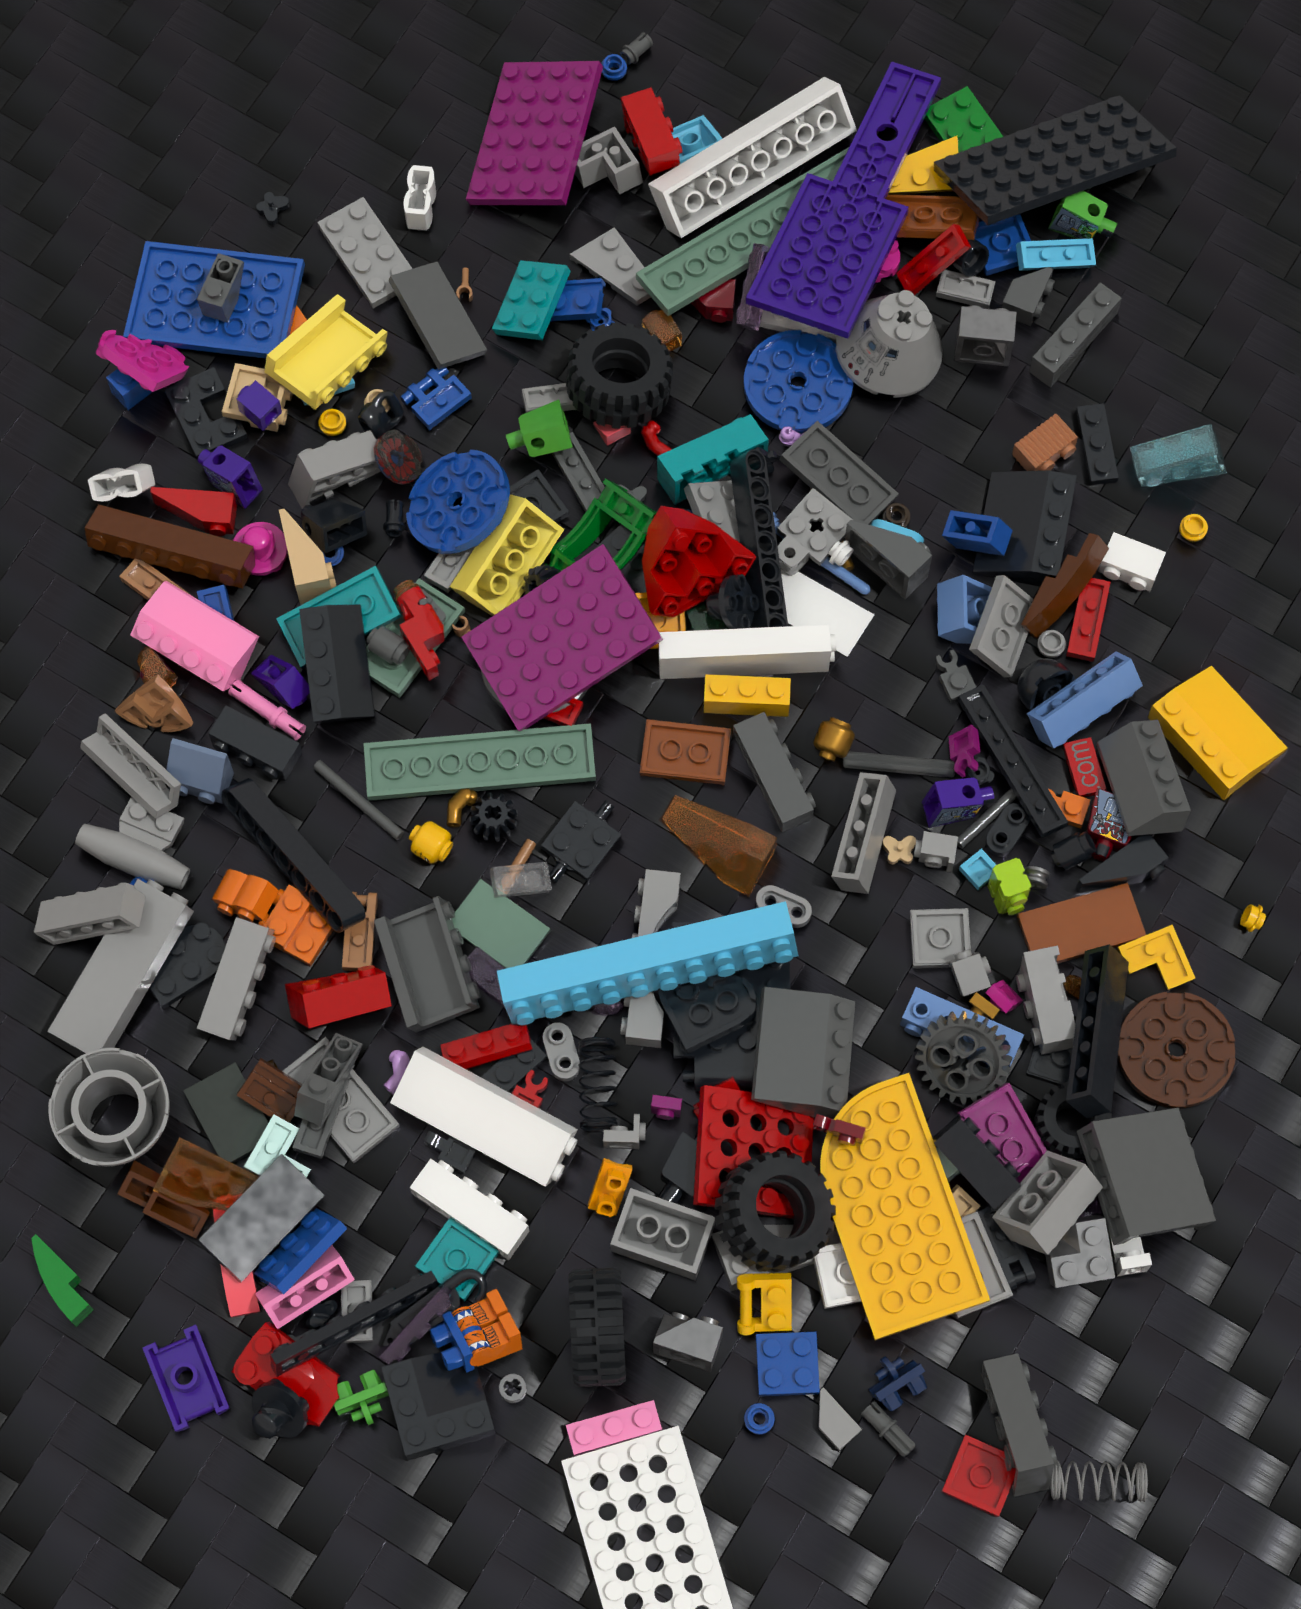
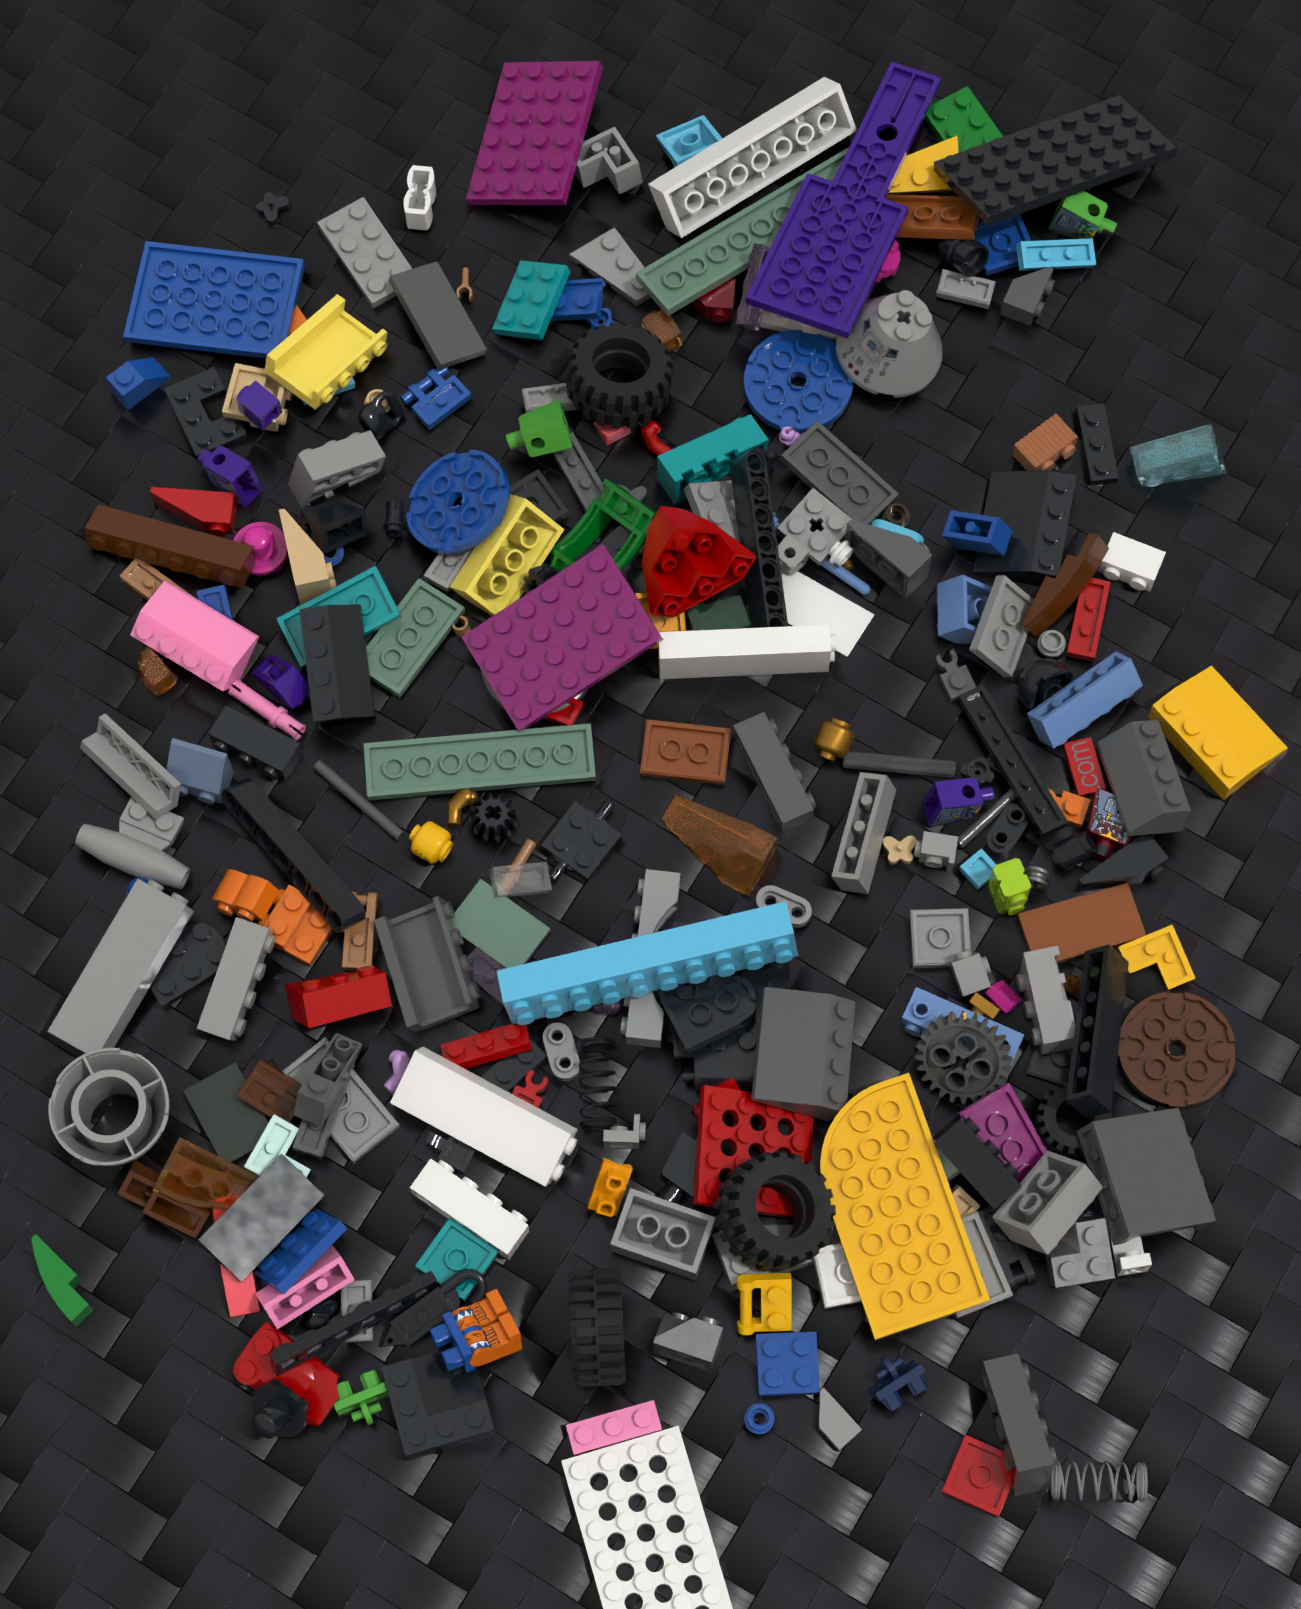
(90, 914): light grey brick -> none
(121, 482): white brick -> none
(146, 363): dark pink plate -> none
(155, 706): medium nougat brick -> none
(199, 1395): dark purple piece -> none
(221, 288): dark grey slope -> none
(332, 422): yellow plate -> none
(388, 645): dark grey brick -> none
(398, 457): clear smoke tile -> none
(418, 1326): clear purple plate -> none
(422, 625): red plate -> none
(510, 1378): flat silver bush -> none
(614, 61): blue plate -> none
(636, 48): dark grey pin -> none
(651, 131): red wedge -> none
(666, 1107): magenta plate -> none
(733, 603): black plate -> none
(747, 695): yellow brick -> none
(846, 1132): dark red plate -> none
(888, 1429): dark grey axle -> none
(933, 259): red plate -> none
(963, 747): magenta plate -> none
(985, 335): flat silver slope -> none
(1075, 334): dark grey brick -> none
(1193, 527): yellow plate -> none
(1252, 917): yellow plate -> none

